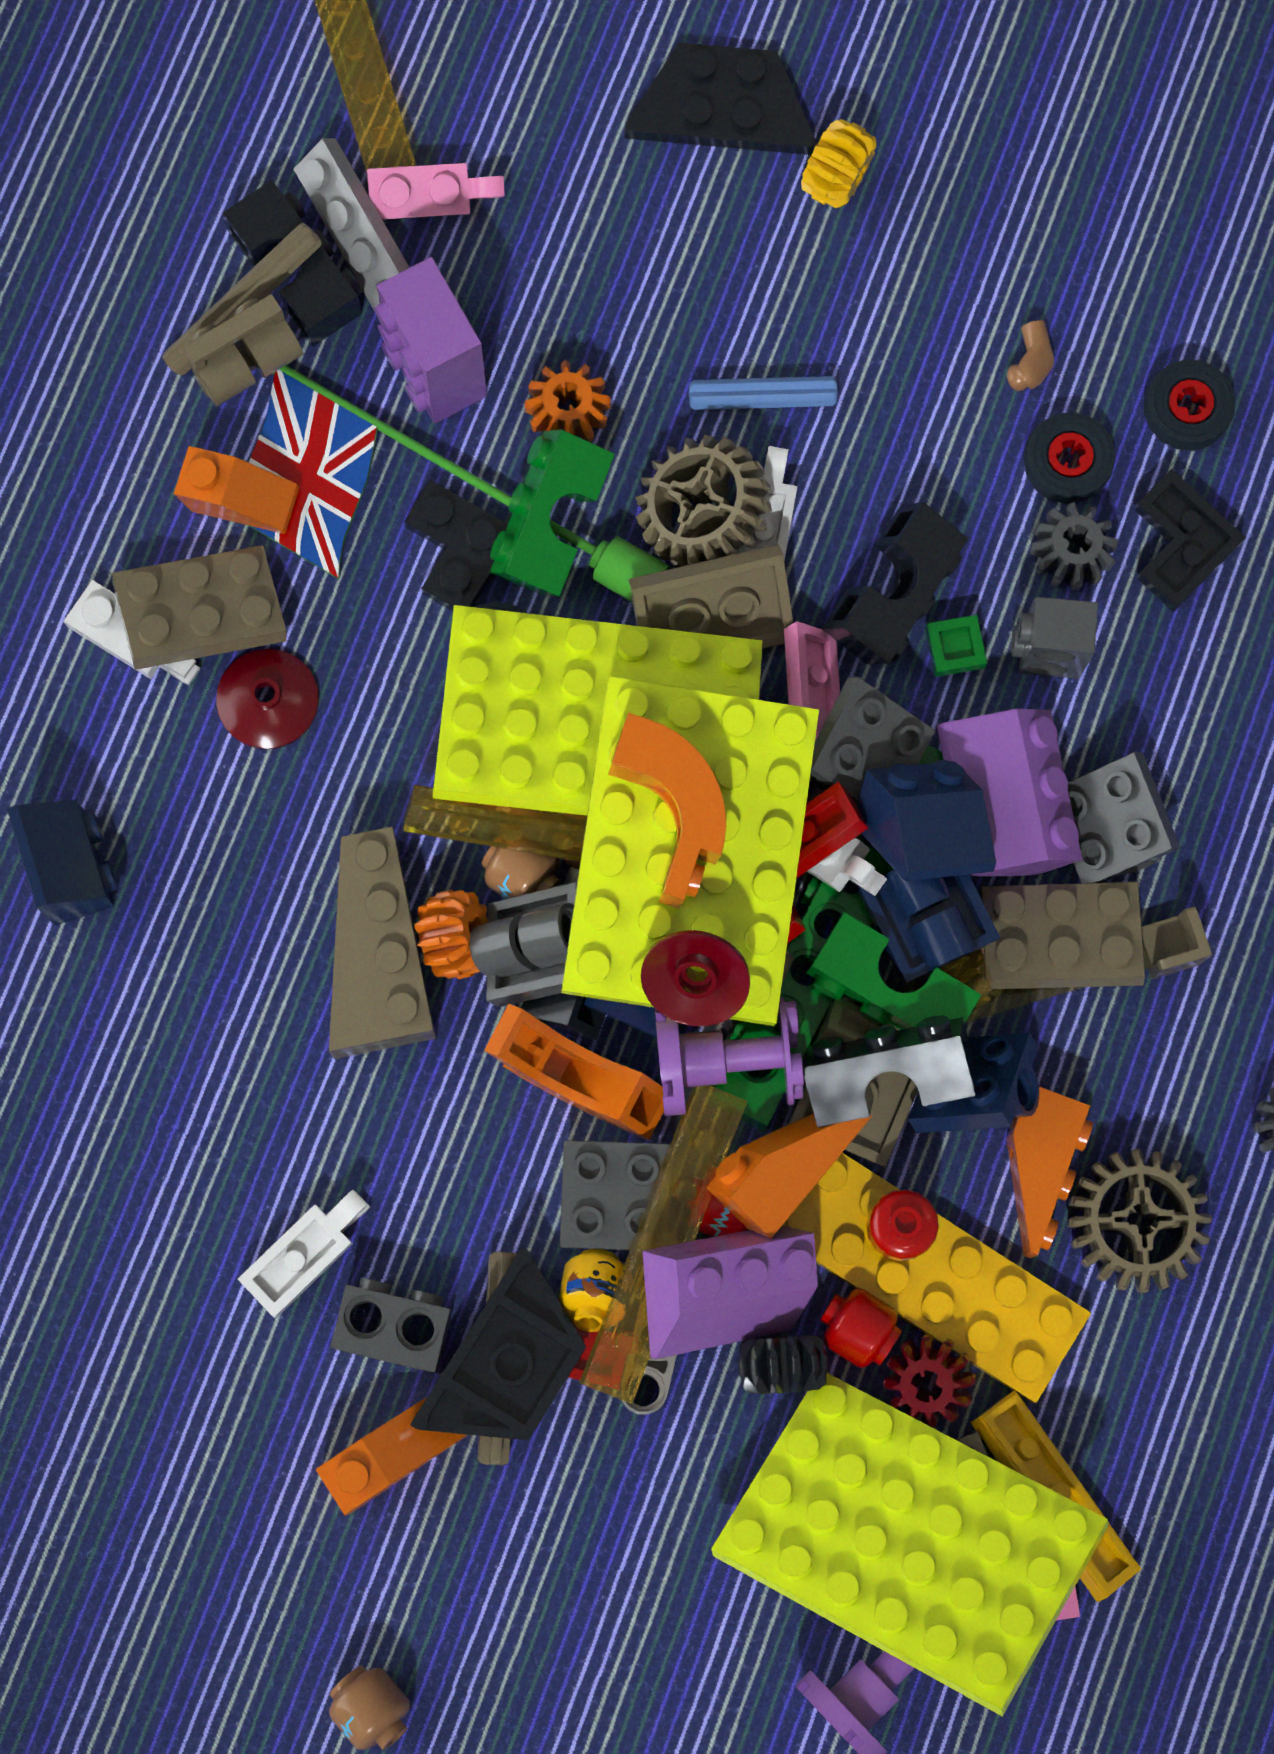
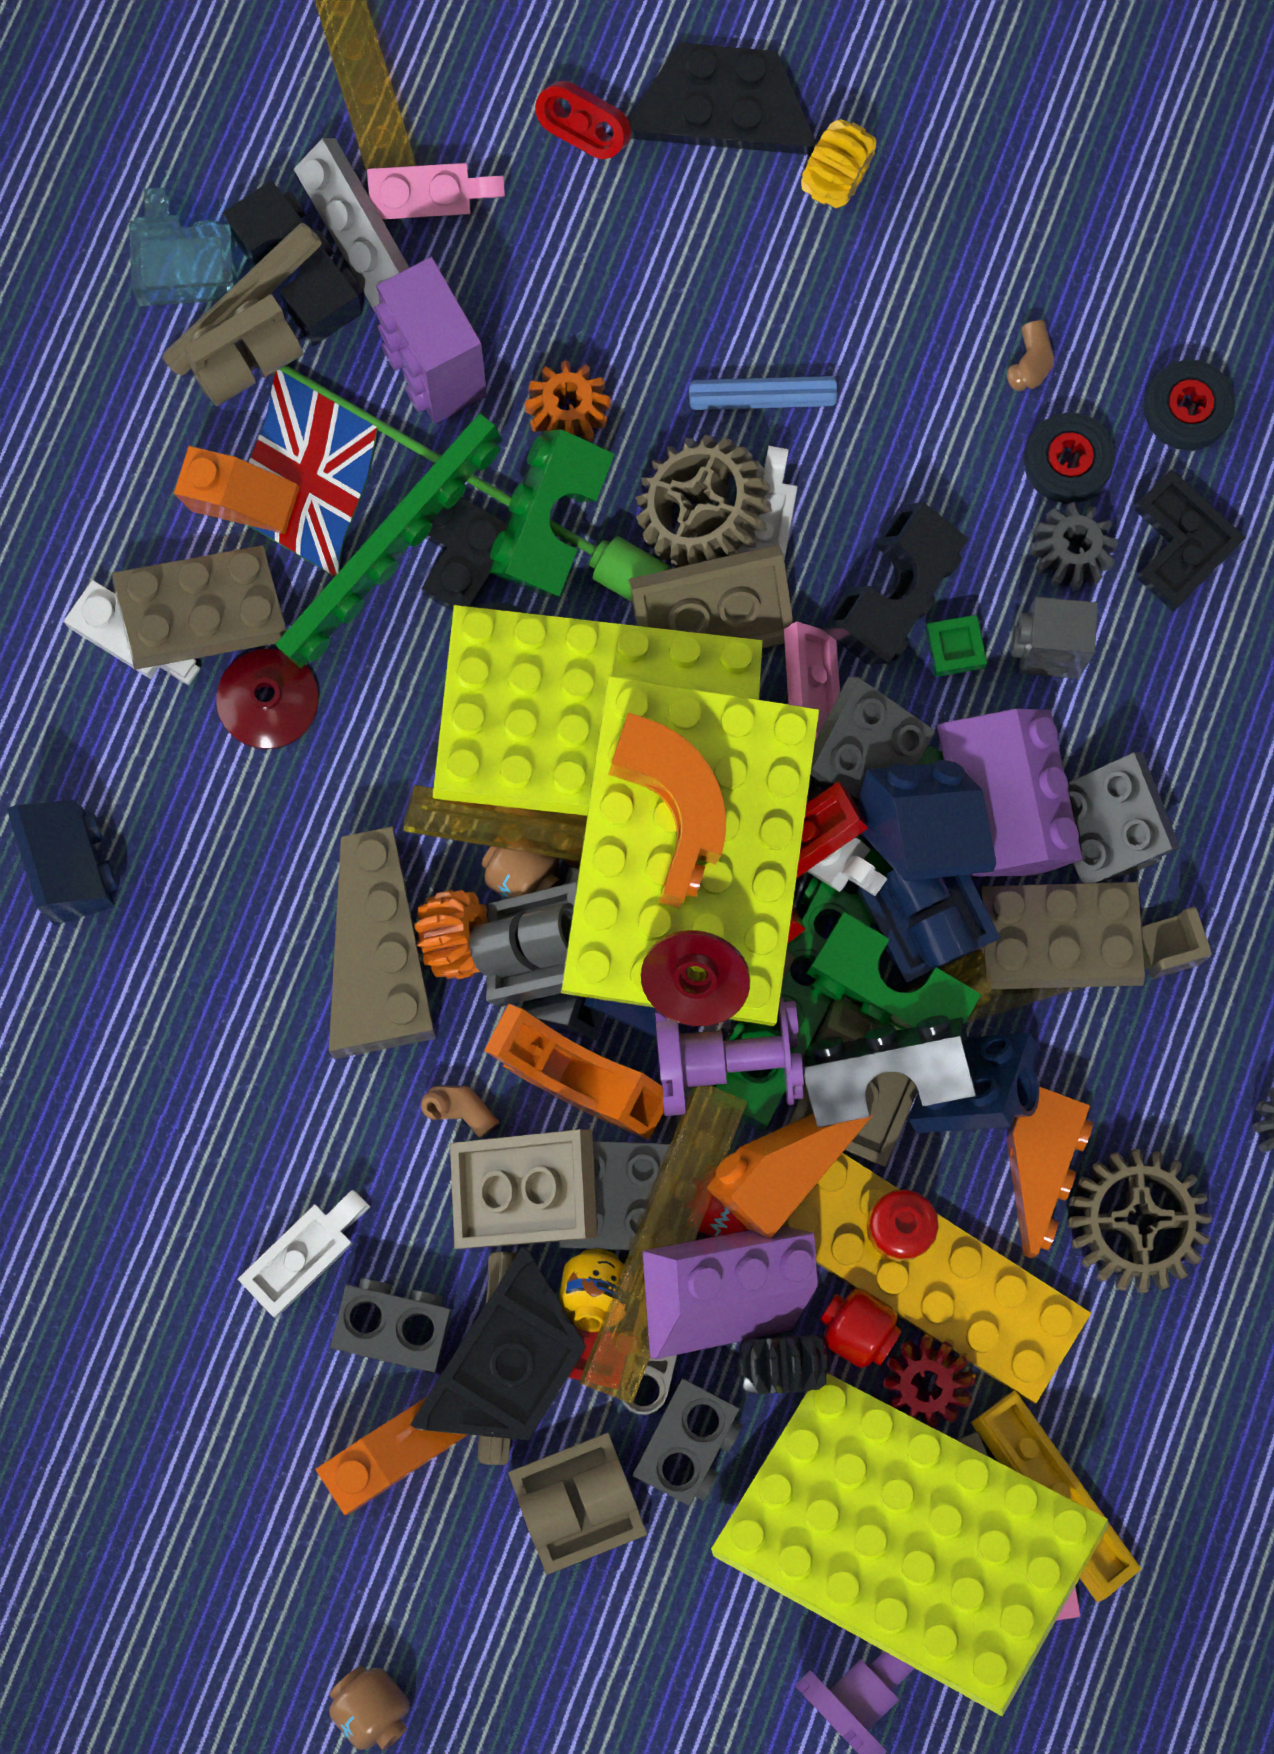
(176, 261): none -> clear light blue hinge
(379, 554): none -> green plate
(459, 1103): none -> medium nougat arm
(523, 1189): none -> dark tan plate
(577, 1503): none -> dark tan plate
(585, 122): none -> red plate
(675, 1437): none -> dark grey brick

